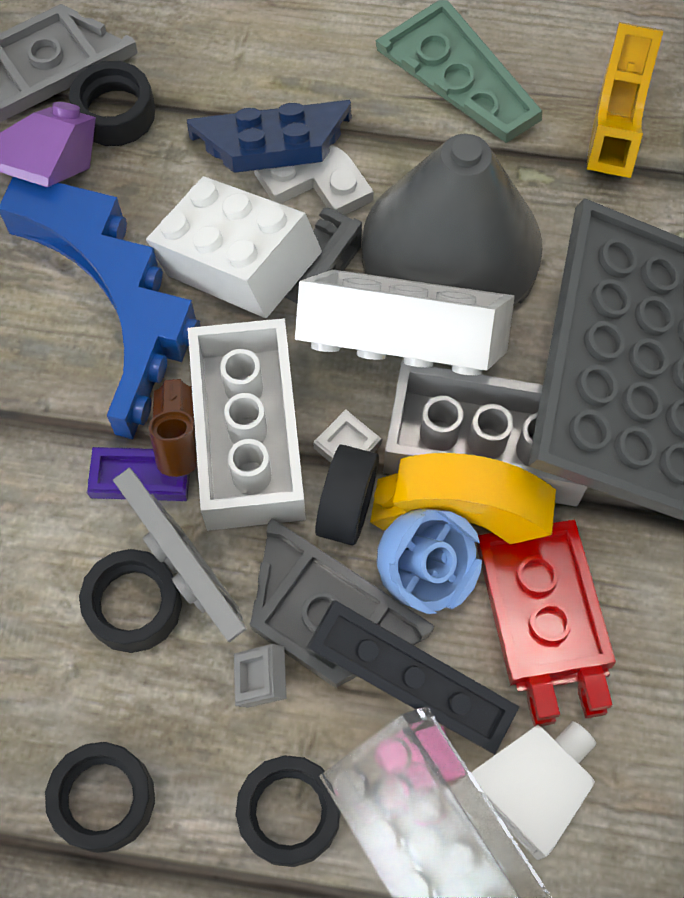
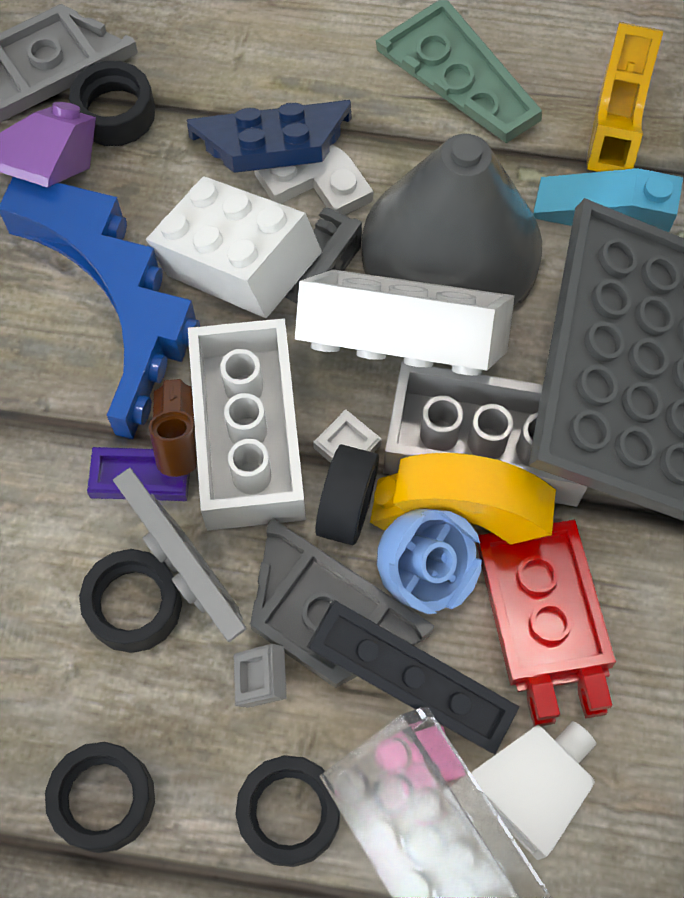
(634, 192): none -> medium azure slope

